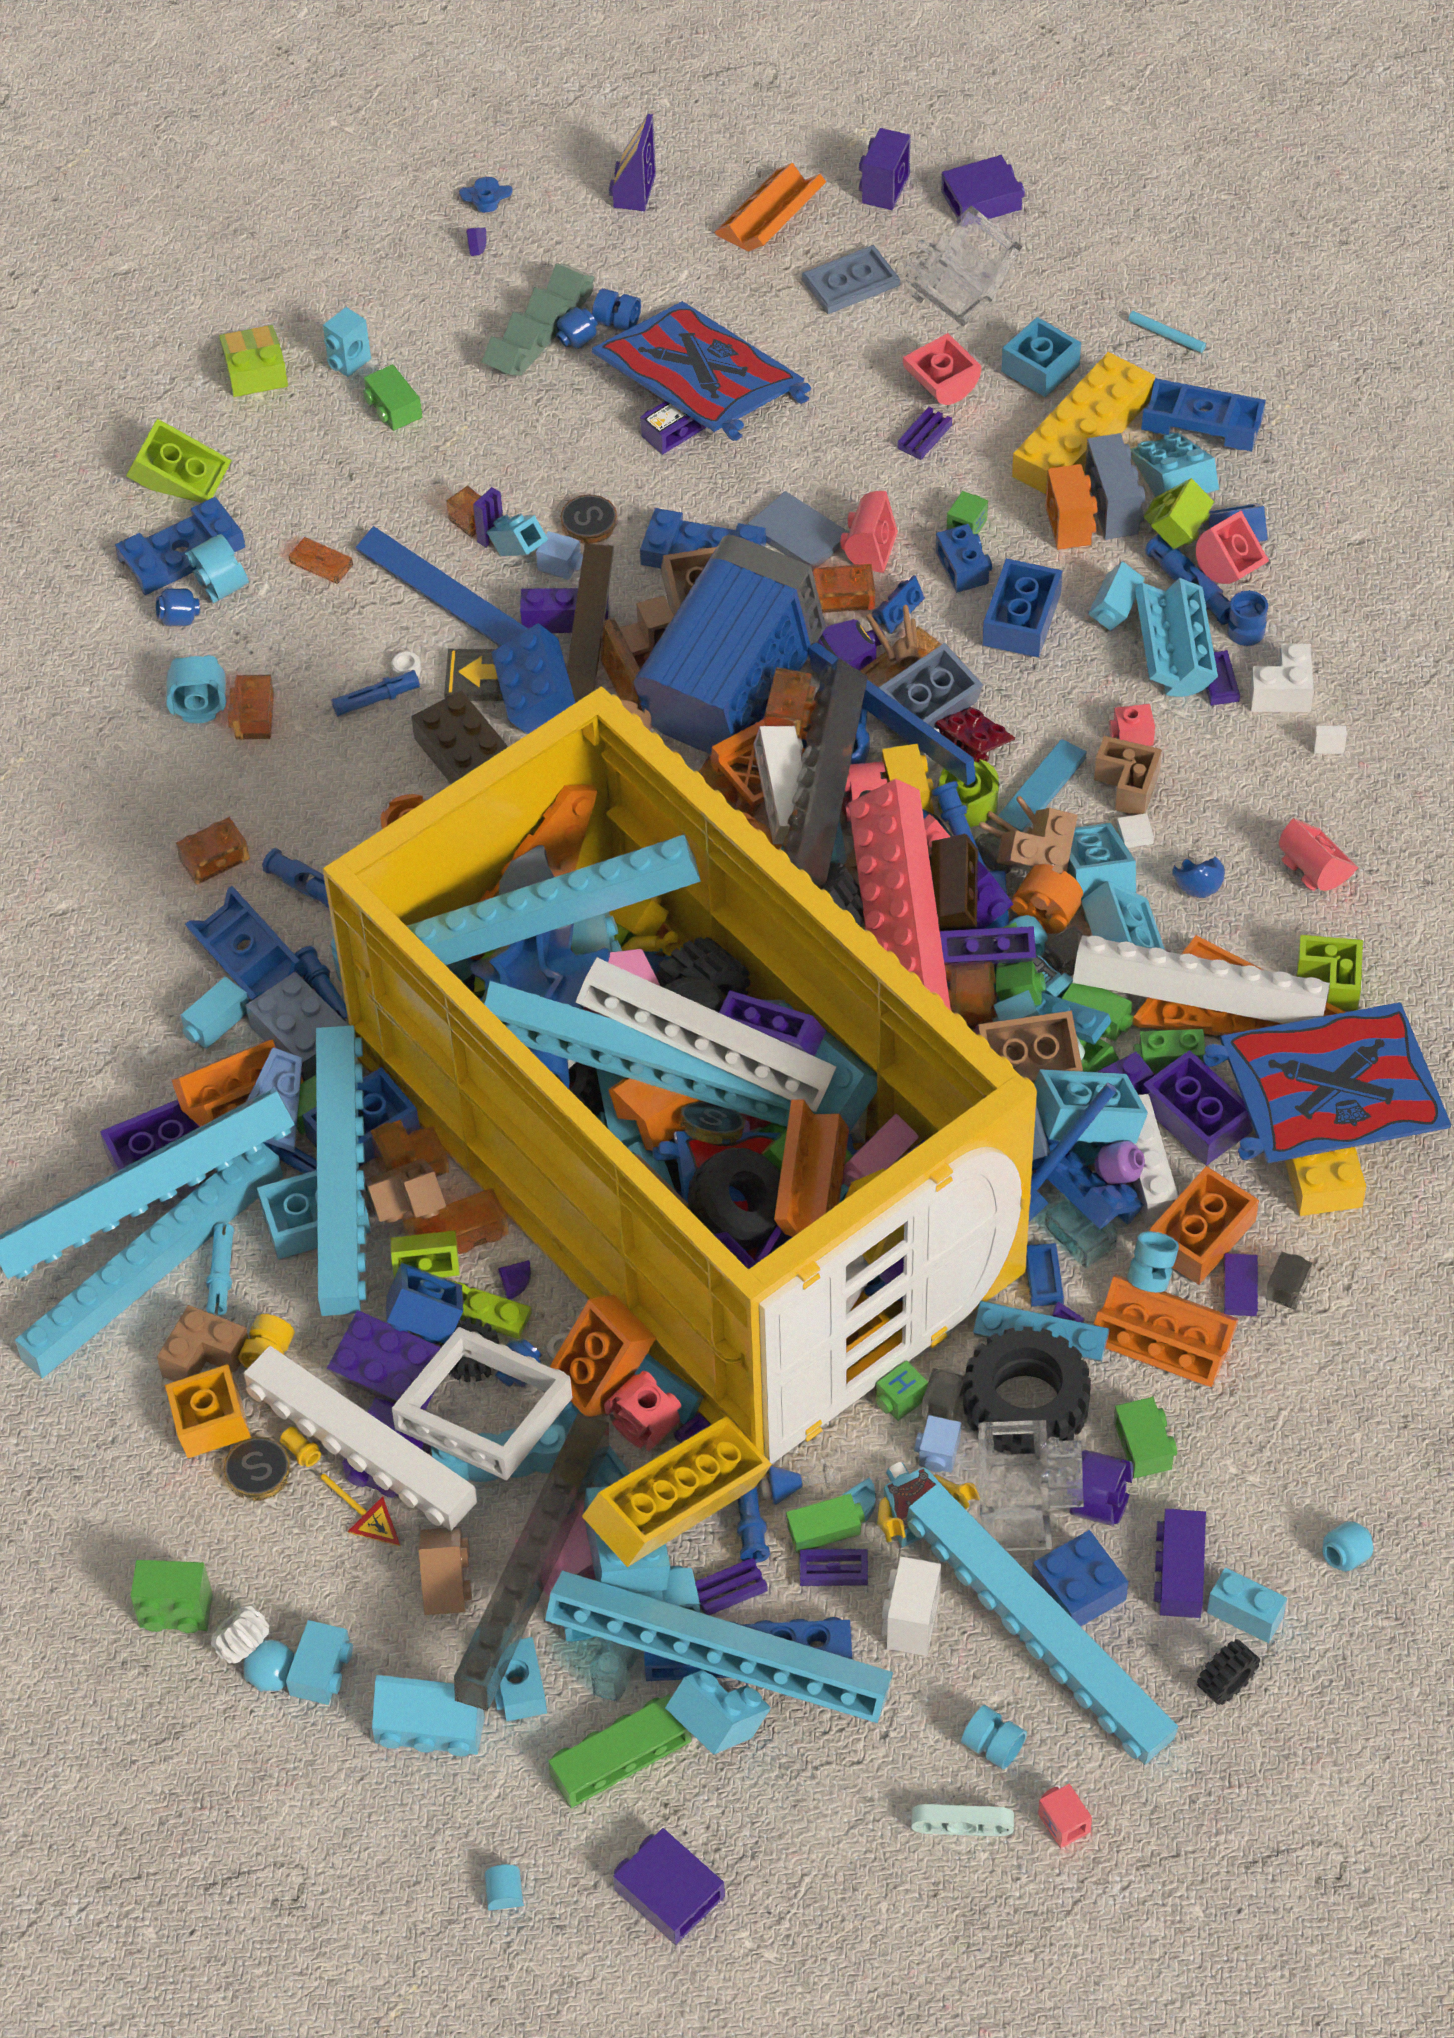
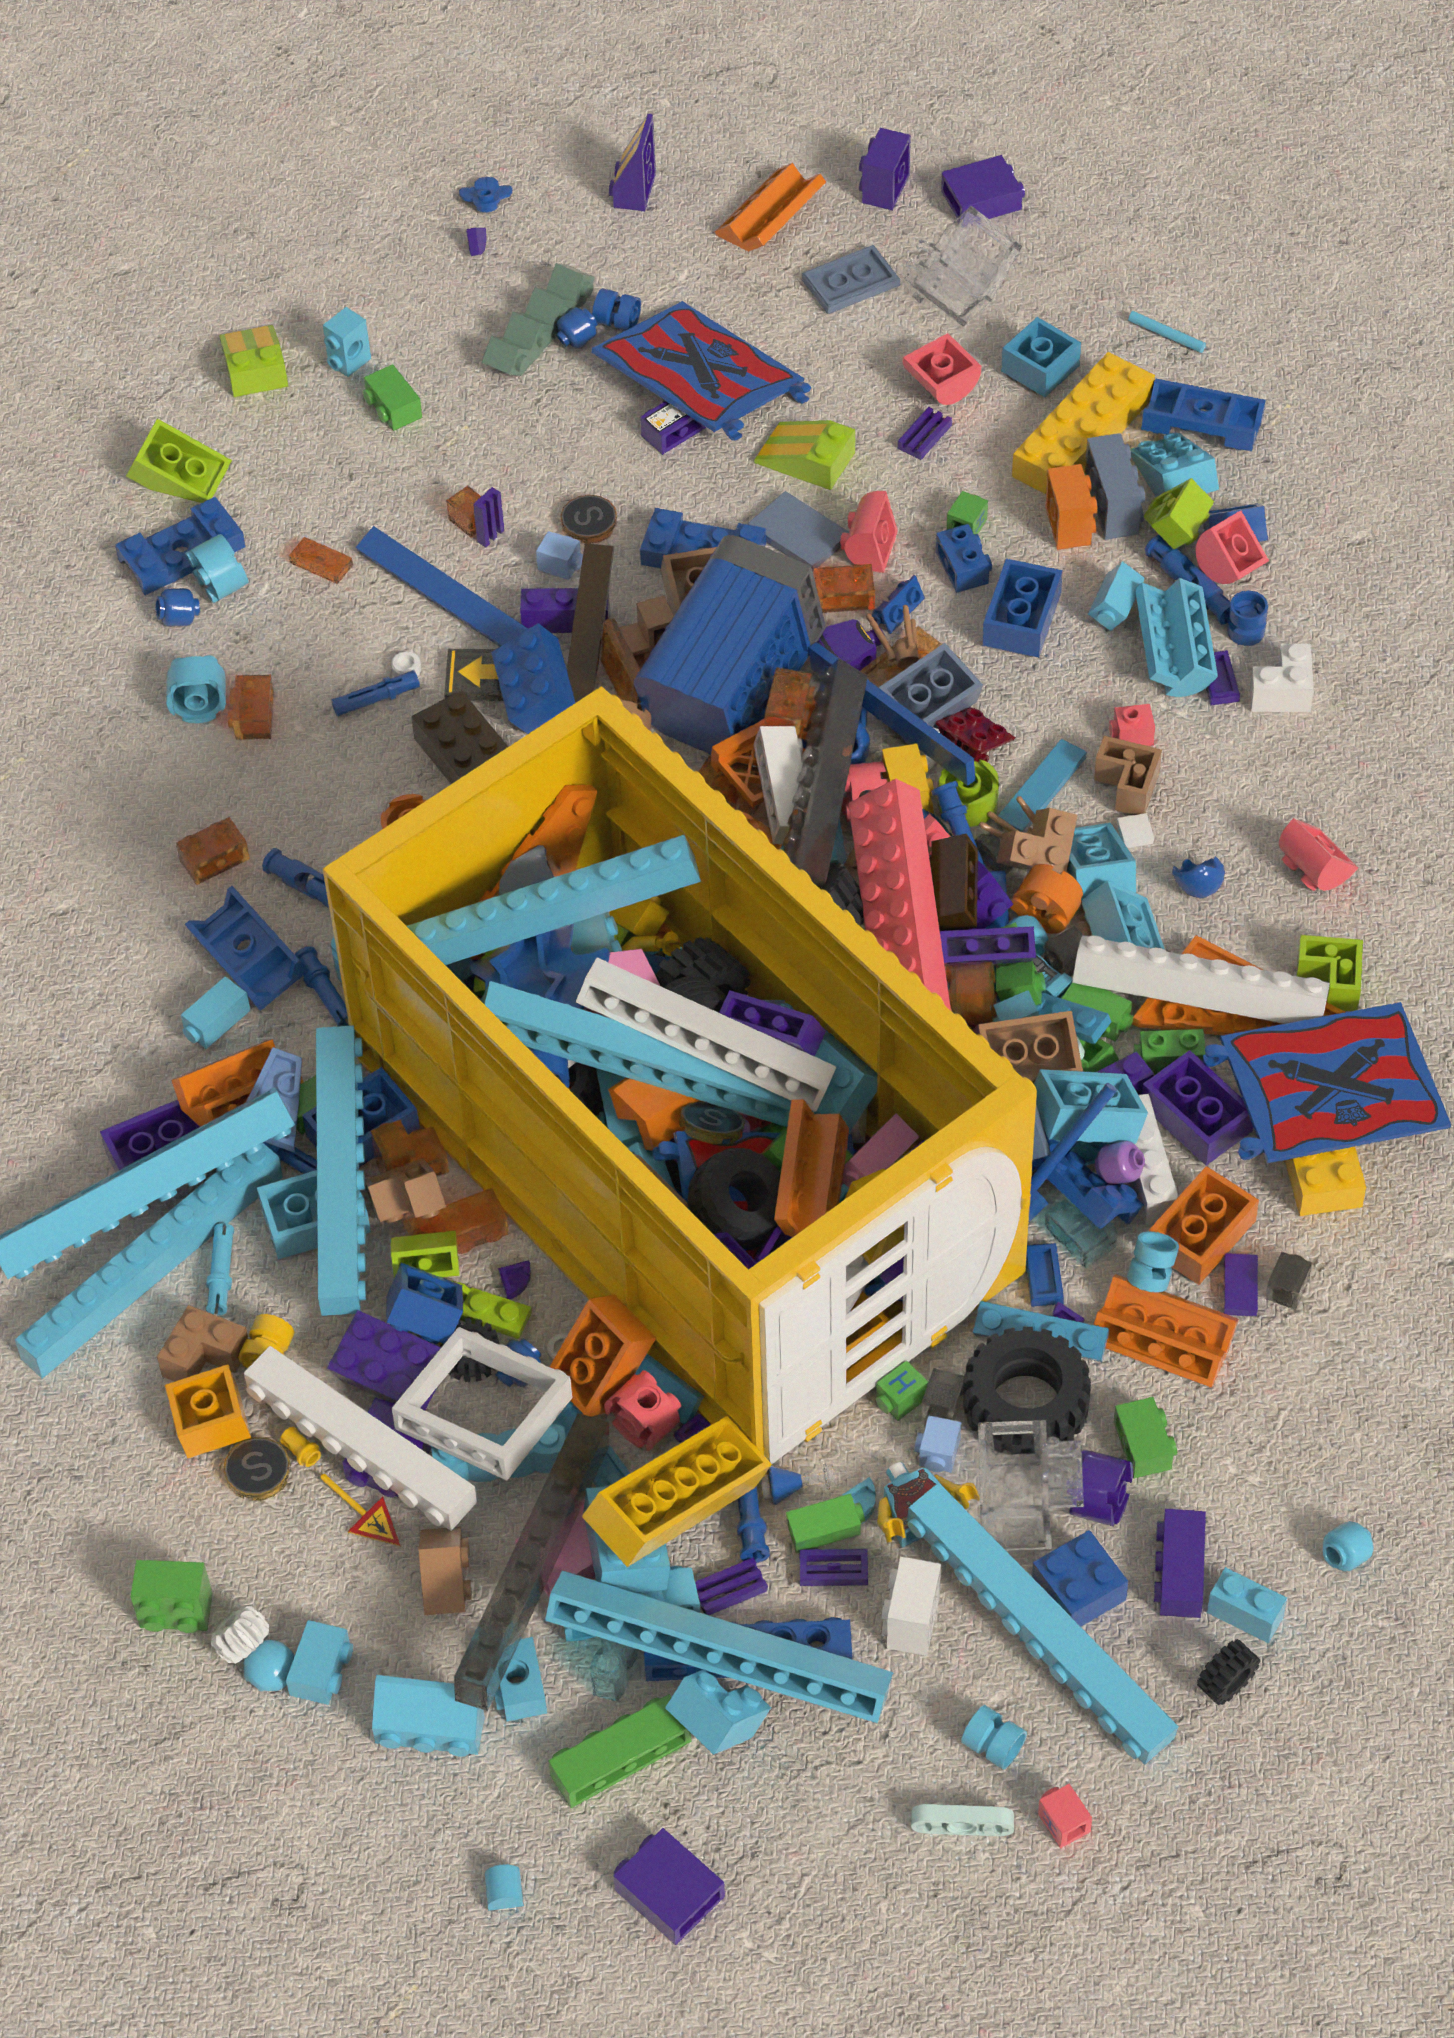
(290, 1018): sand blue brick -> none
(516, 534): medium azure brick -> none
(809, 450): none -> lime slope
(1330, 739): white tile -> none

